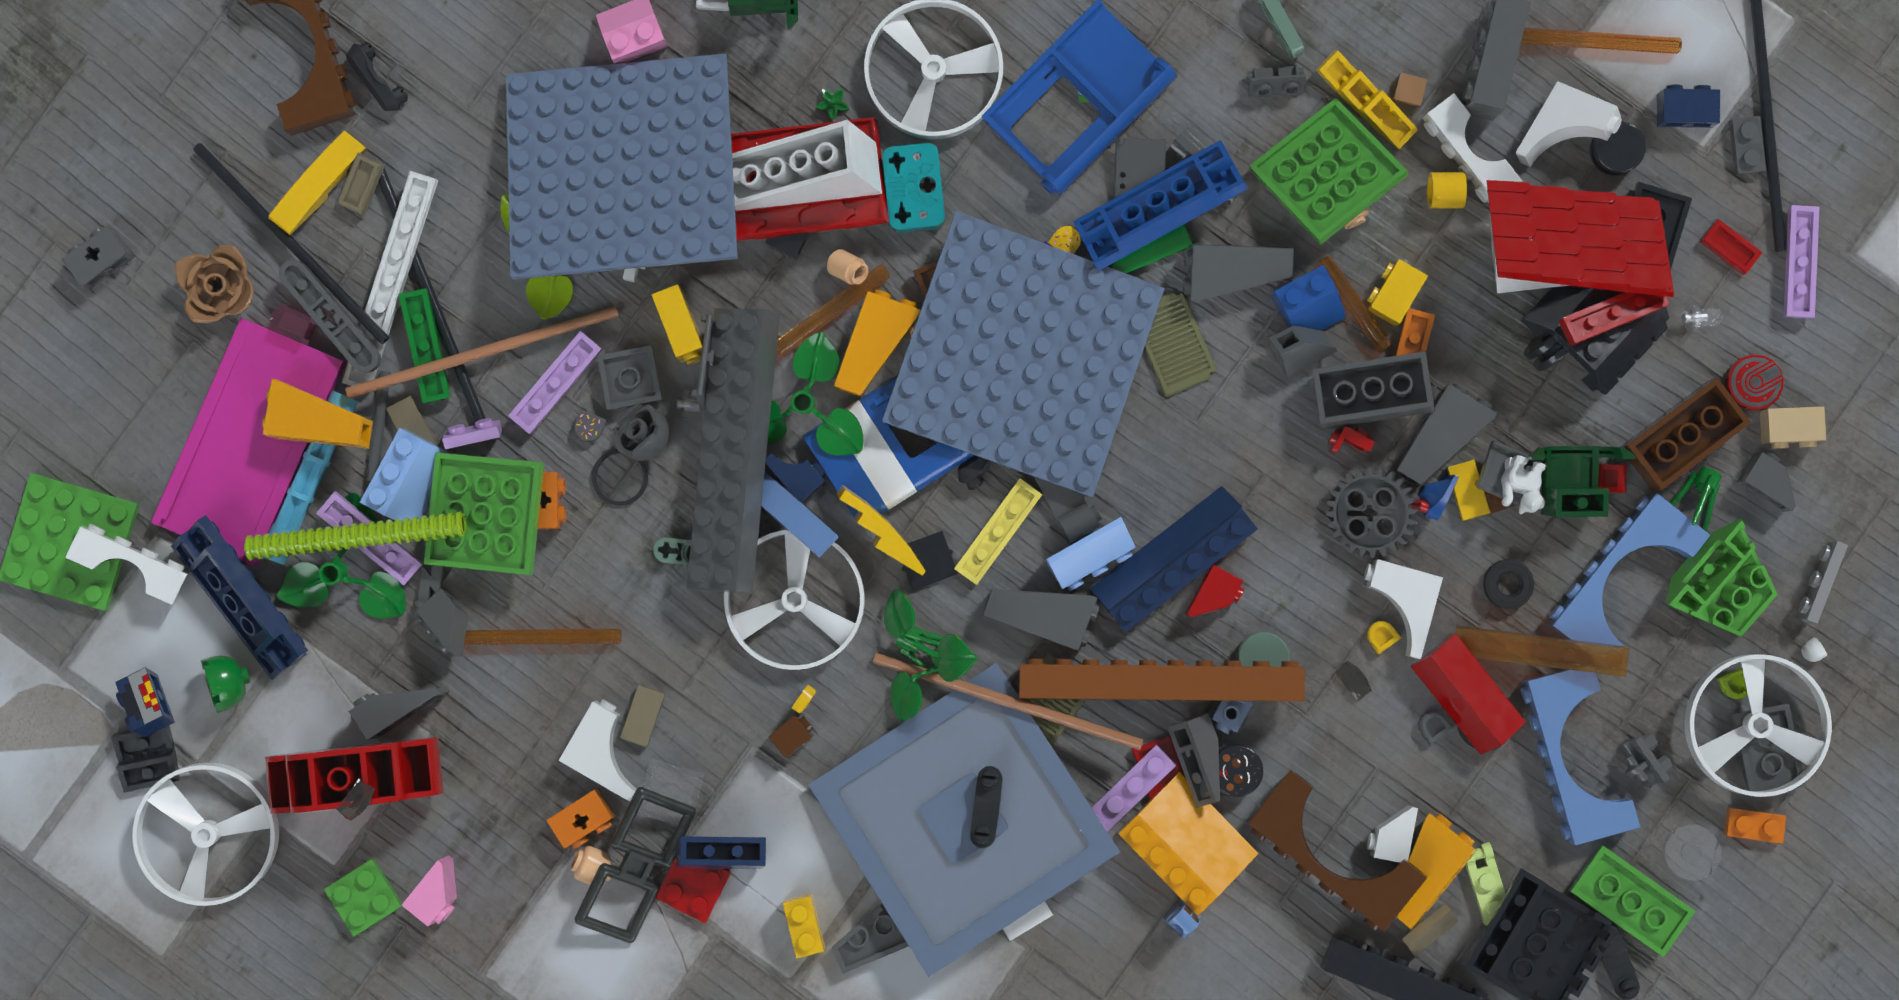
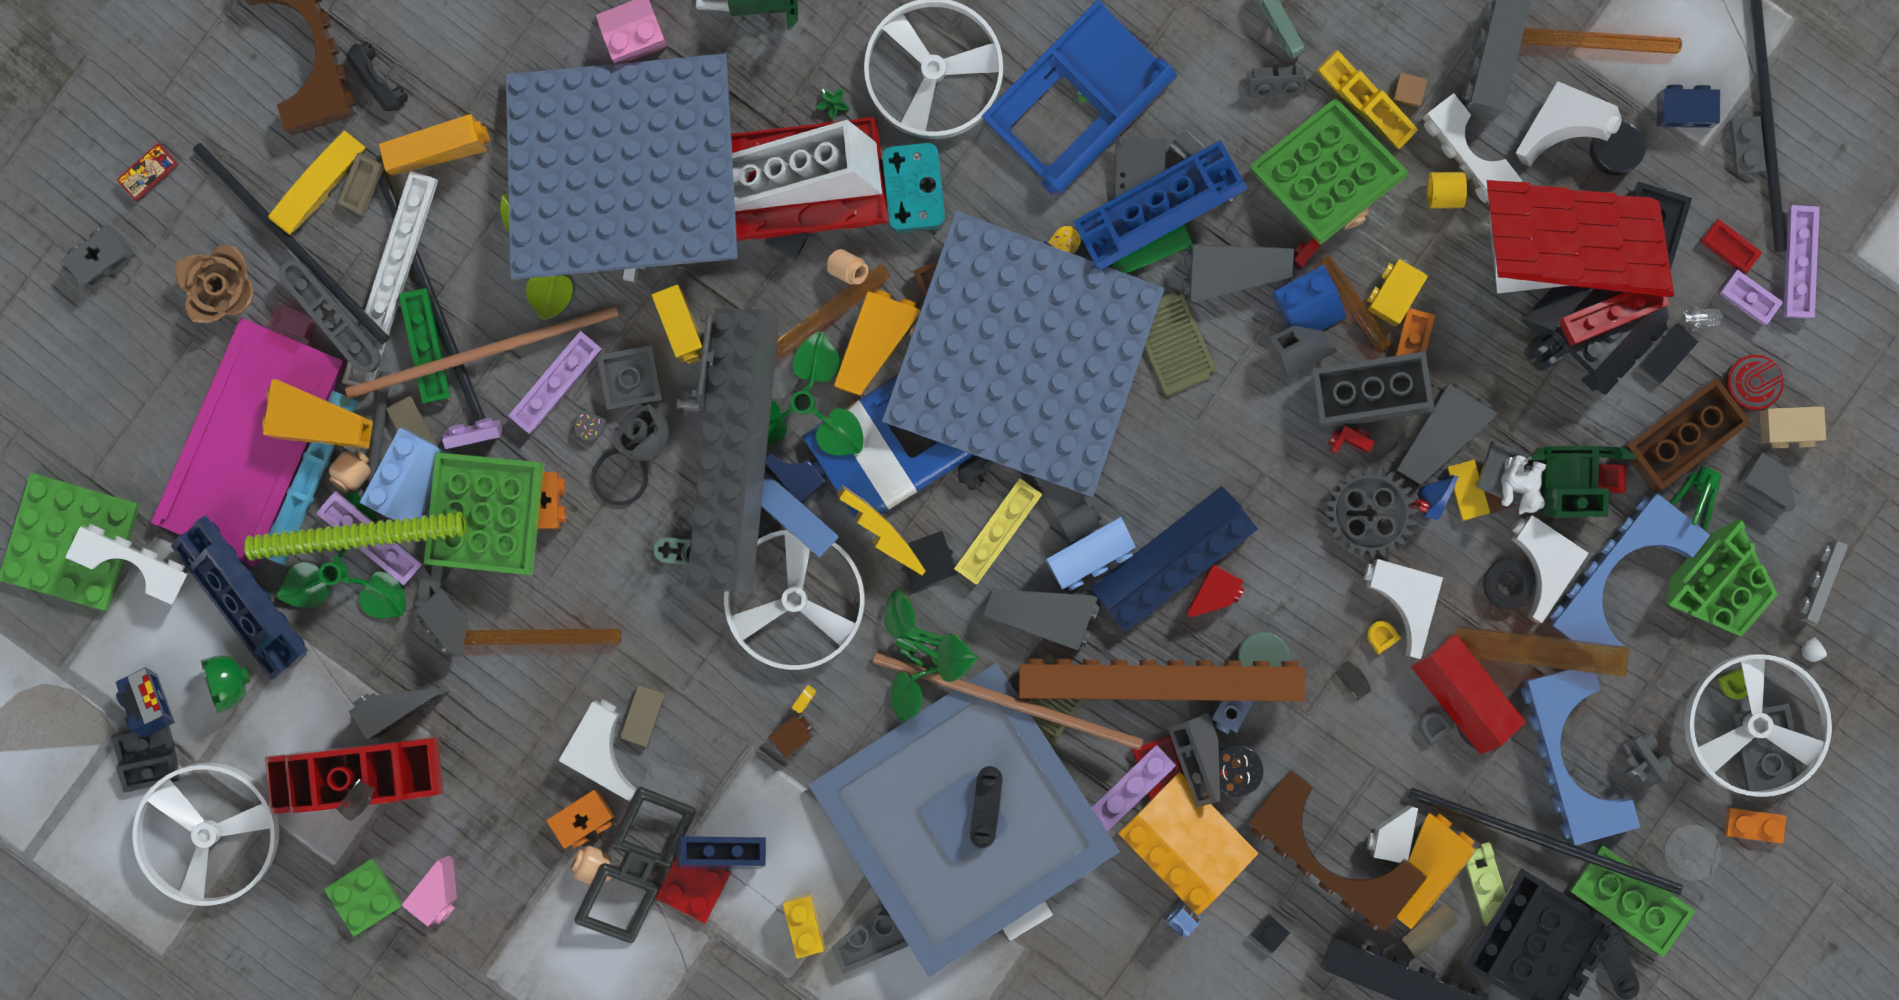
(147, 172): none -> tile
(349, 471): none -> light nougat head
(435, 145): none -> light orange slope
(1270, 933): none -> black plate
(1304, 252): none -> red plate
(1545, 841): none -> black piece
(1552, 559): none -> white arch
(1668, 353): none -> black tile
(1750, 297): none -> lavender plate

